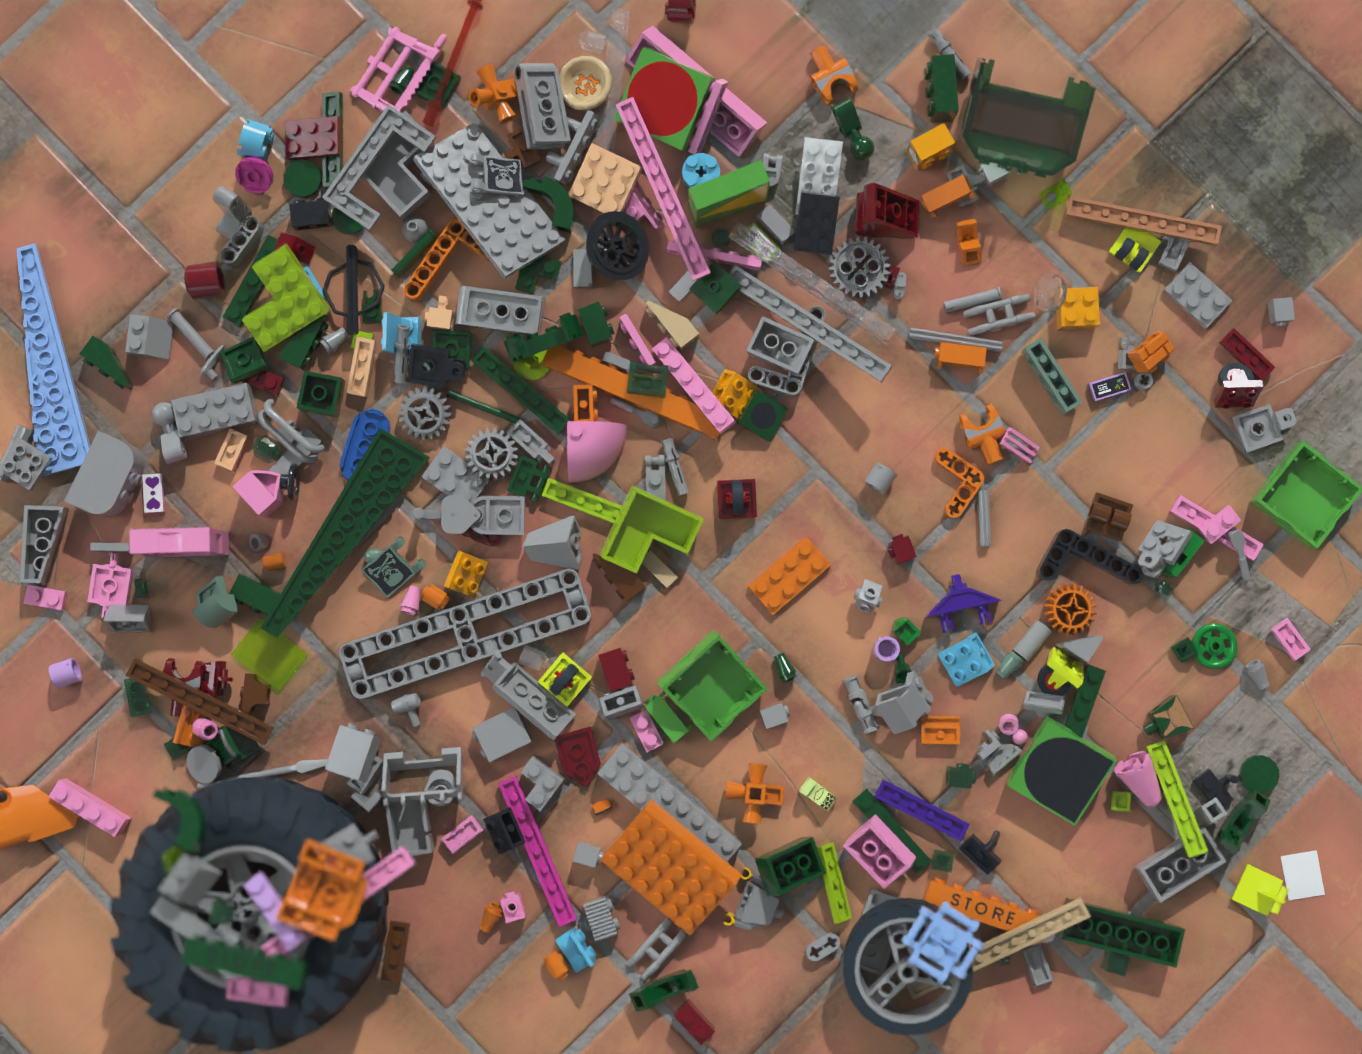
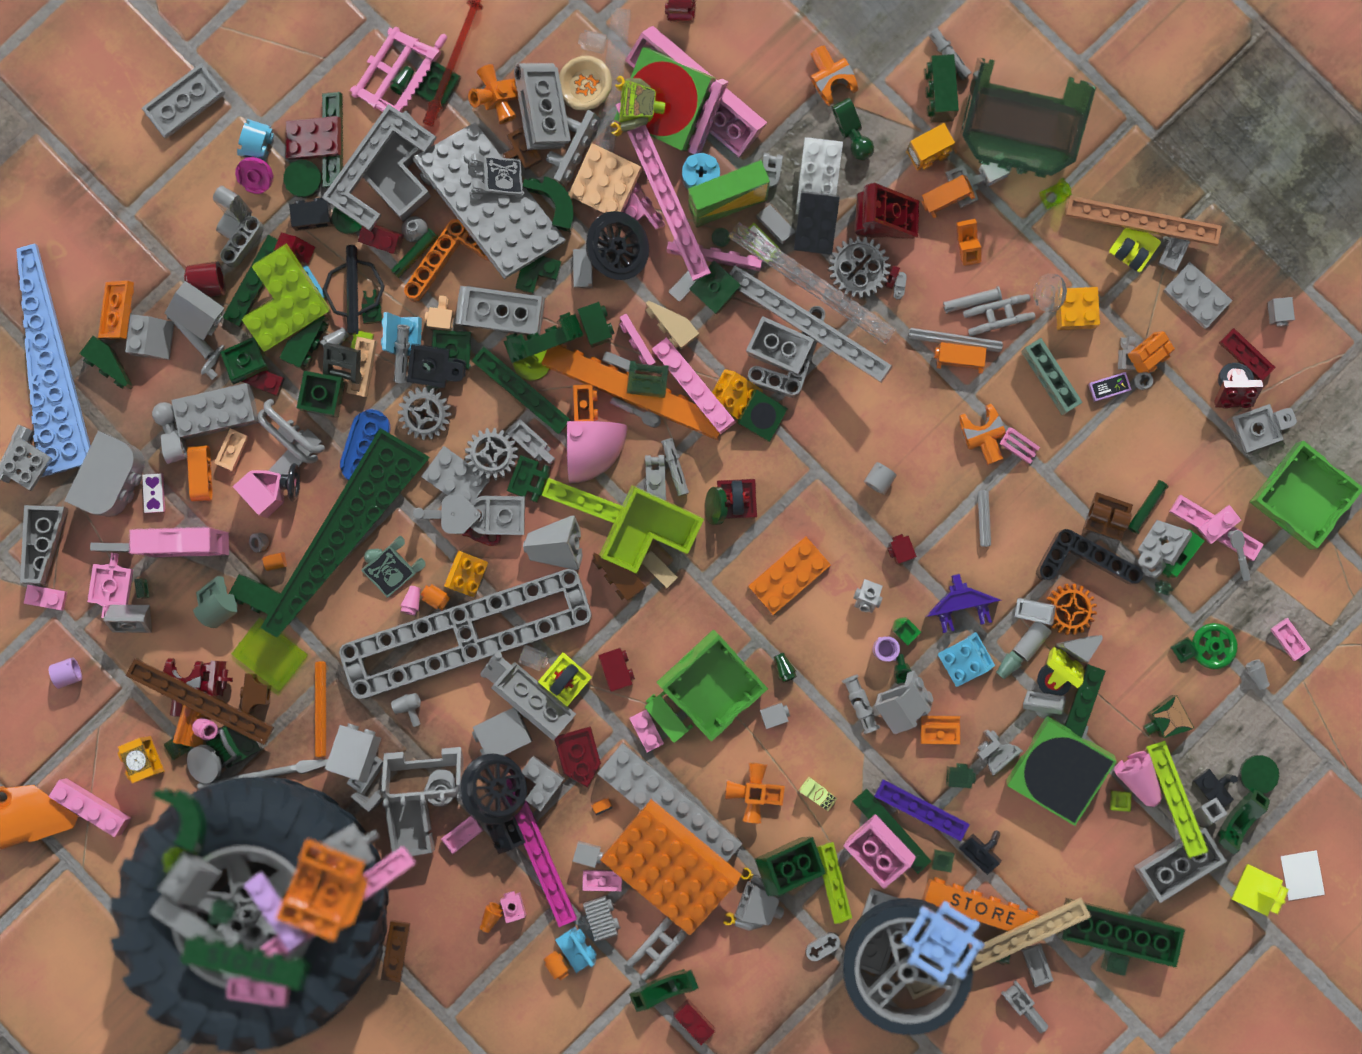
(116, 310): none -> orange plate
(137, 698): clear green plate -> none
(140, 759): none -> light orange brick
(183, 101): none -> light grey plate
(195, 311): none -> light grey brick
(199, 473): none -> orange beam
(267, 449): clear green head -> none
(320, 709): none -> orange axle
(342, 357): none -> pearl dark grey plate
(381, 239): none -> dark red brick
(469, 789): none -> black piece
(481, 406): dark green bar -> none
(601, 881): none -> bright pink plate
(621, 702): light grey brick -> none
(636, 104): none -> torso
(715, 505): none -> dark green tile
(966, 482): orange beam -> none
(1019, 736): bright pink plate -> none
(1024, 1005): none -> light grey connector
(1035, 611): none -> light grey tile
(1147, 507): none -> dark green pin

